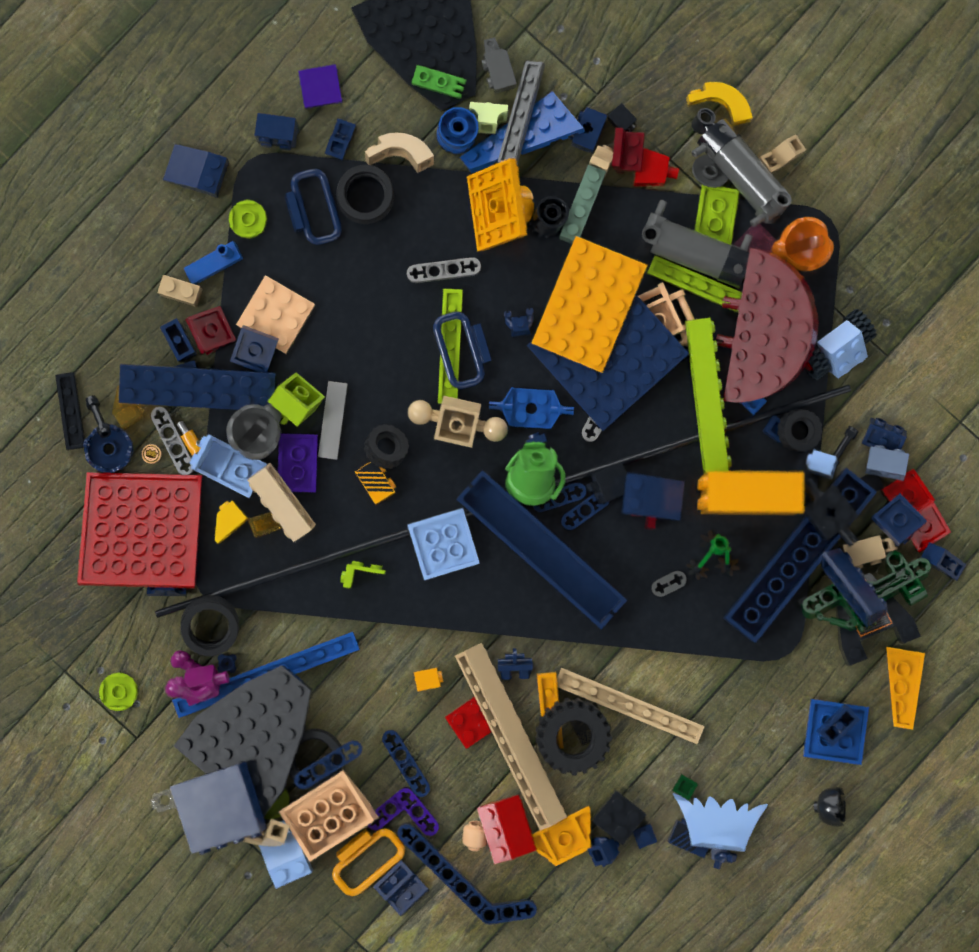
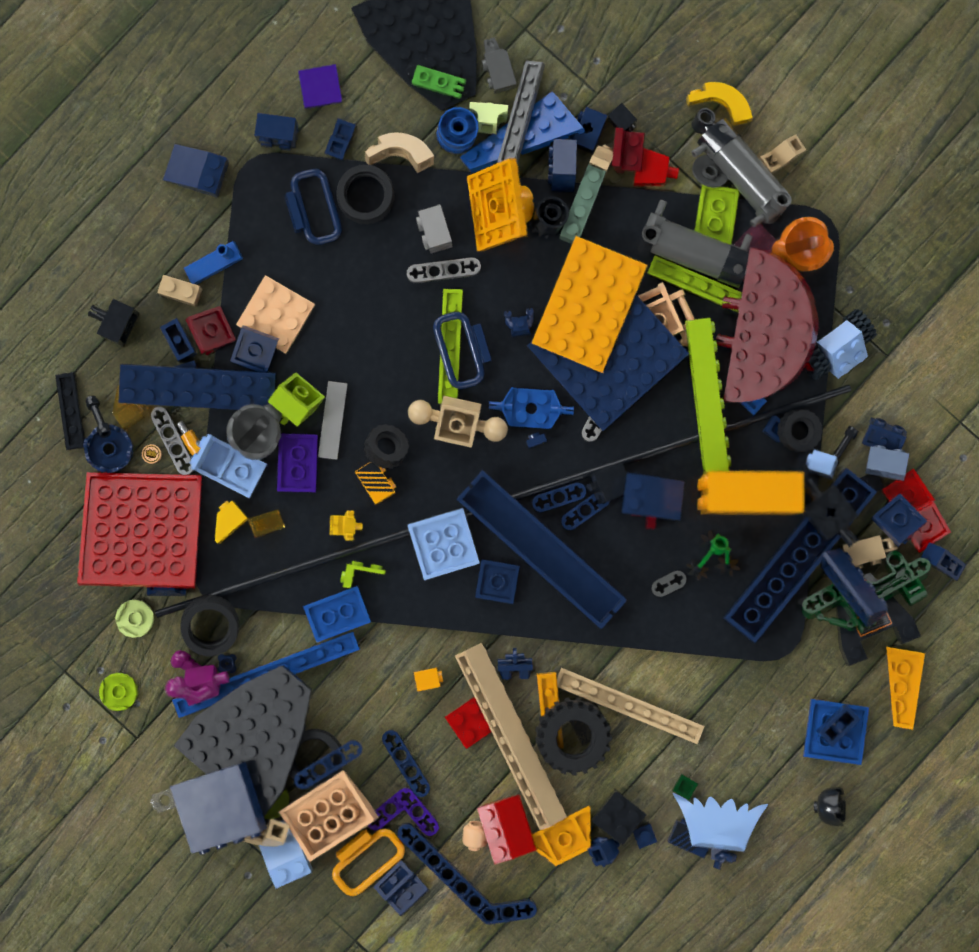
(116, 321): none -> black brick
(134, 618): none -> yellowish green tile
(247, 219): lime tile -> none
(281, 502): tan brick -> none
(337, 614): none -> blue plate
(344, 525): none -> yellow piece
(435, 229): none -> light grey brick
(497, 581): none -> dark blue plate
(532, 476): bright green piece -> none
(562, 165): none -> dark blue brick

